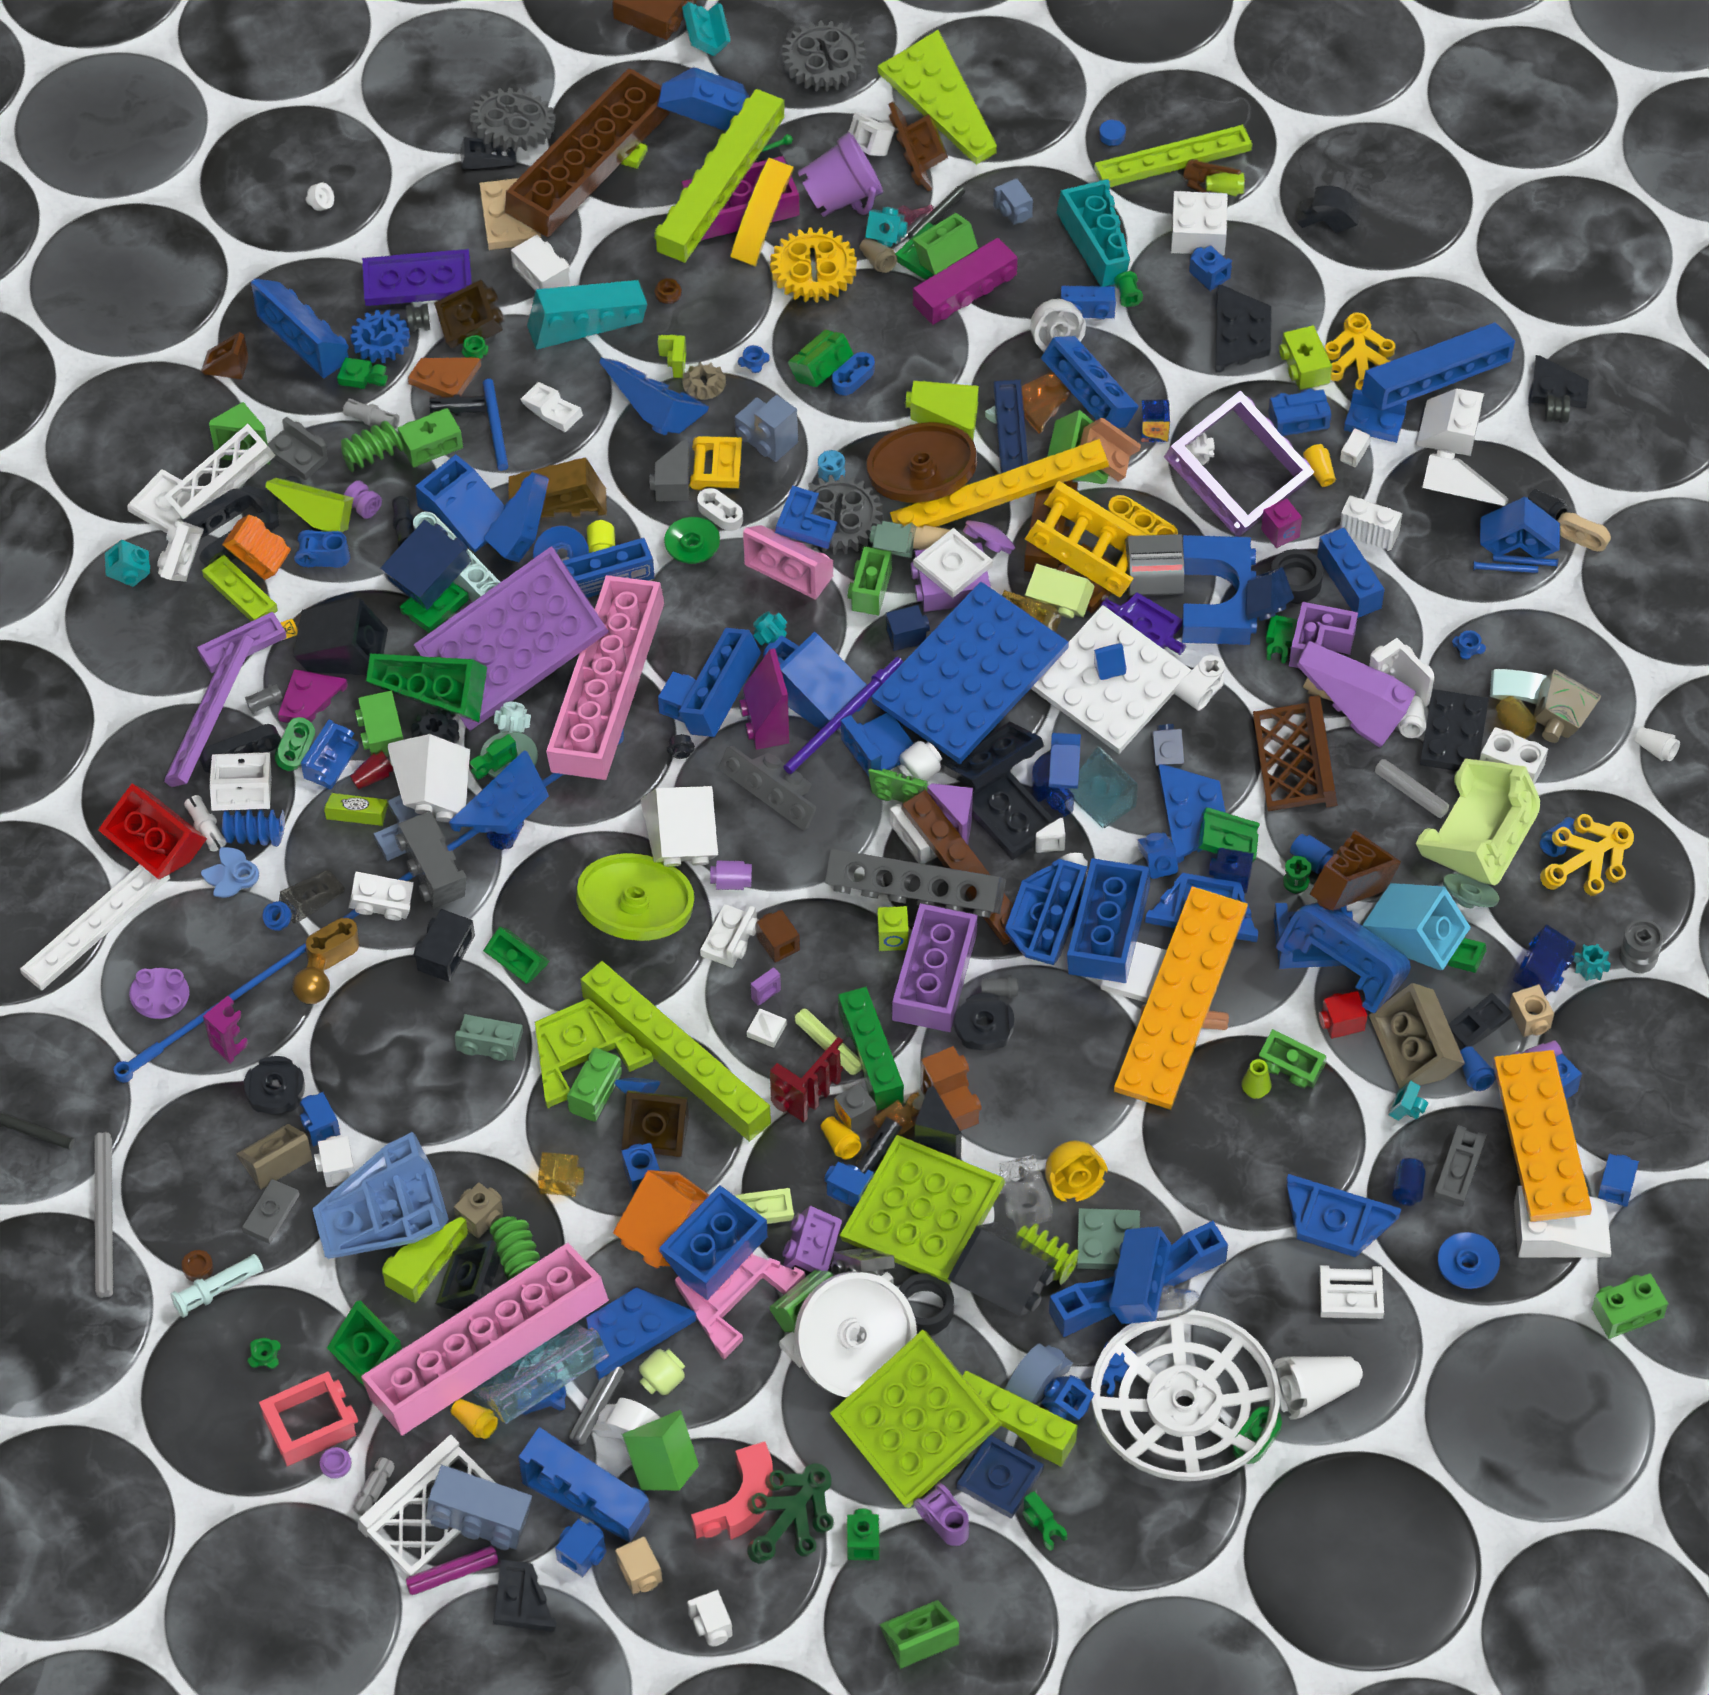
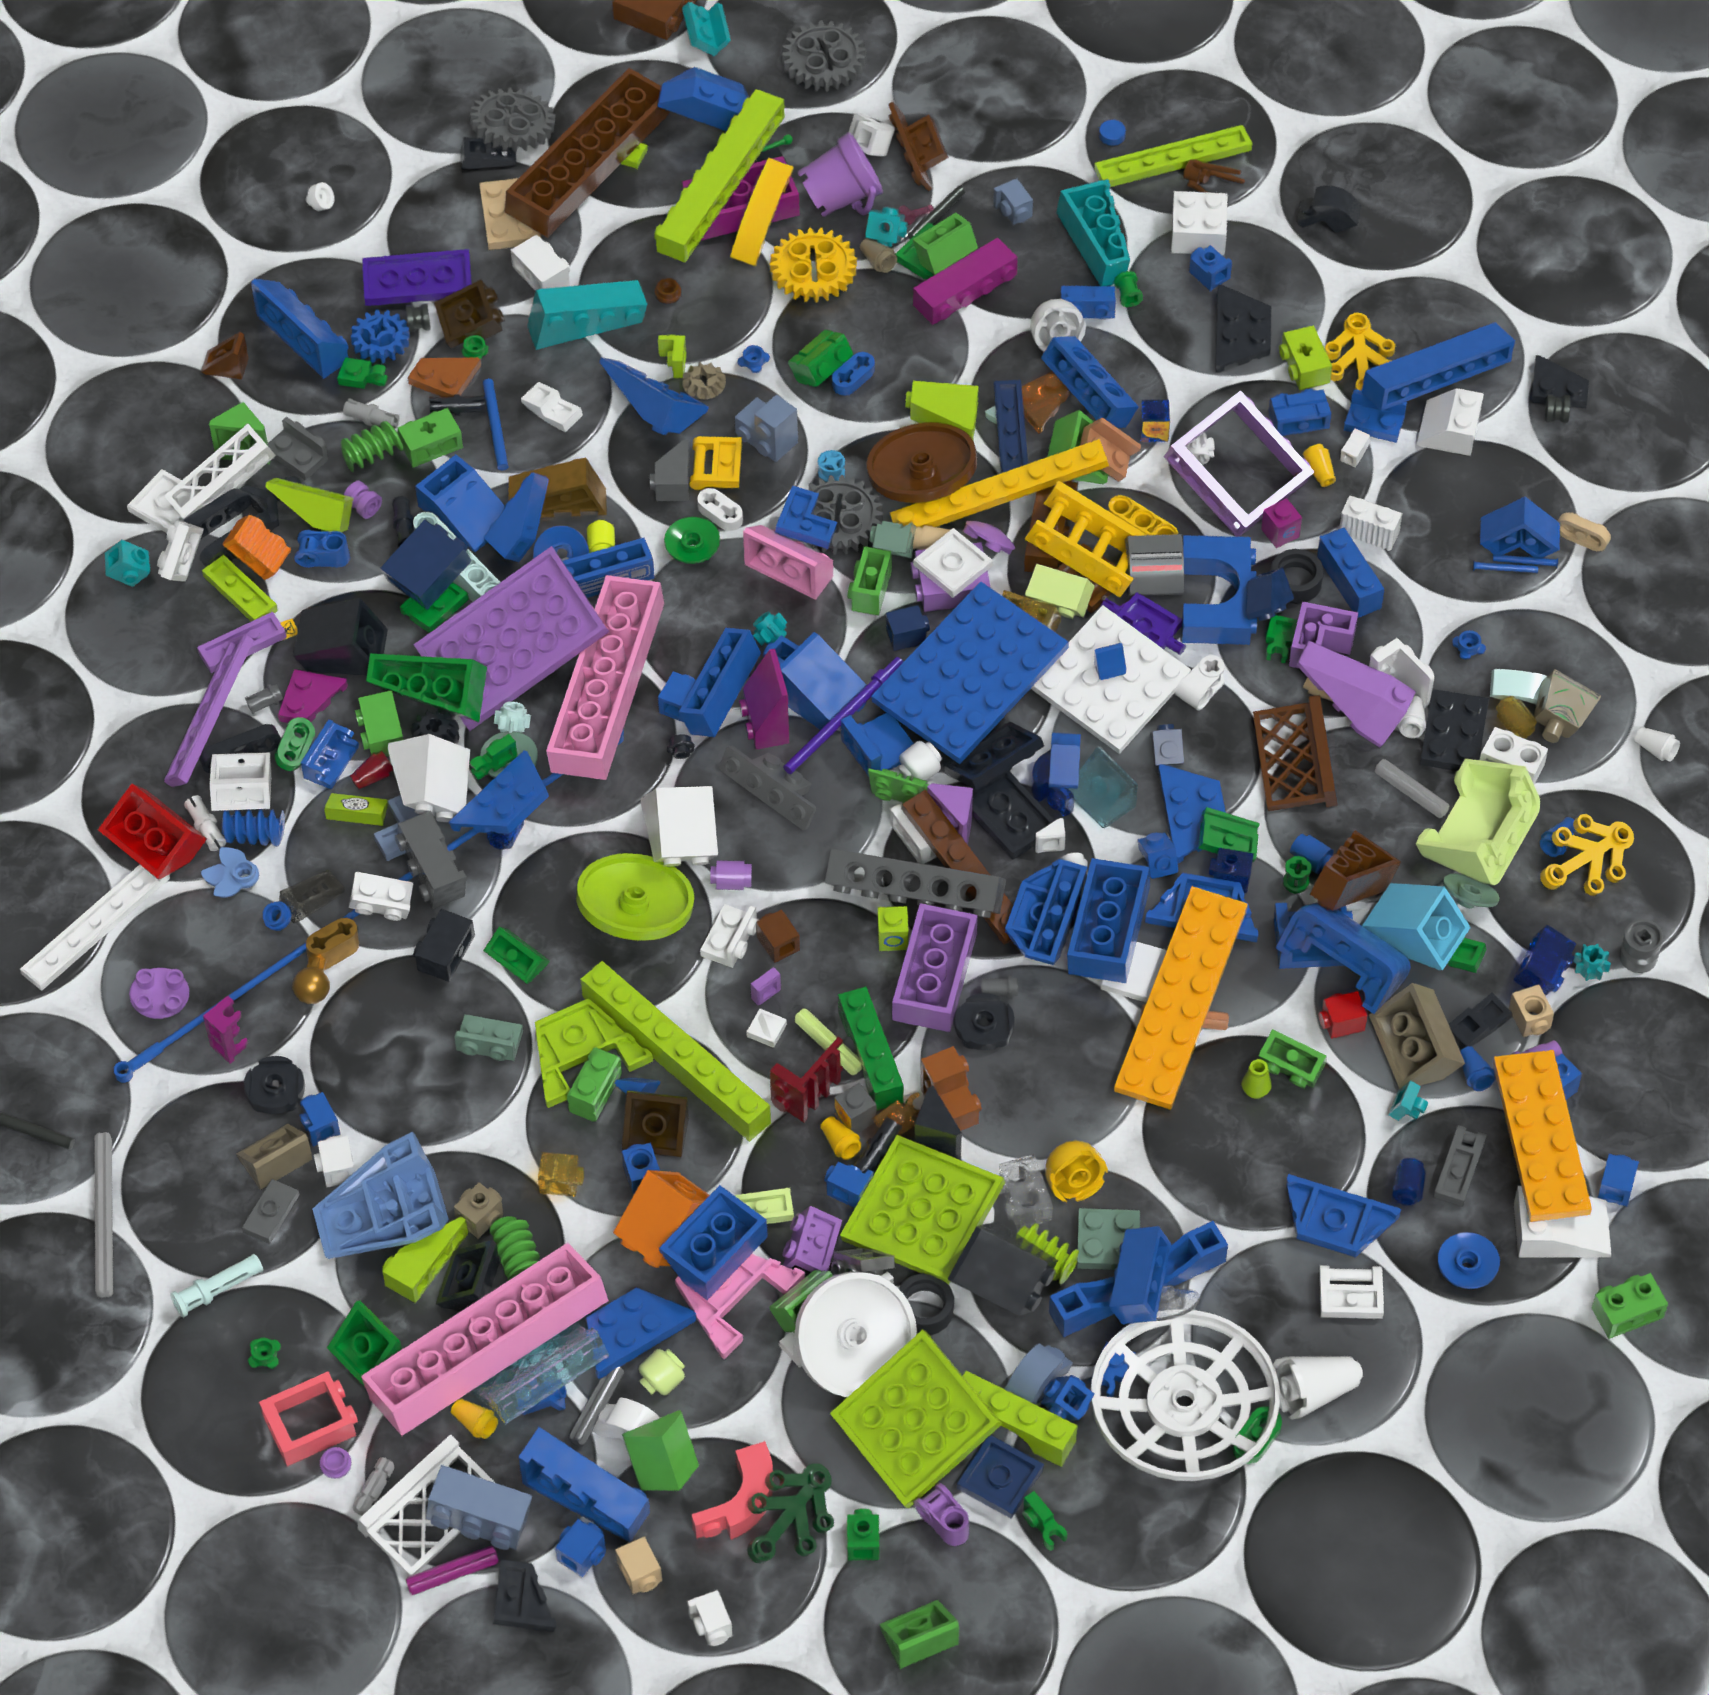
(197, 1265): reddish brown tile -> none
(935, 87): lime wing -> none
(1225, 183): lime cone -> none
(1455, 477): white slope -> none
(1548, 503): black cone -> none

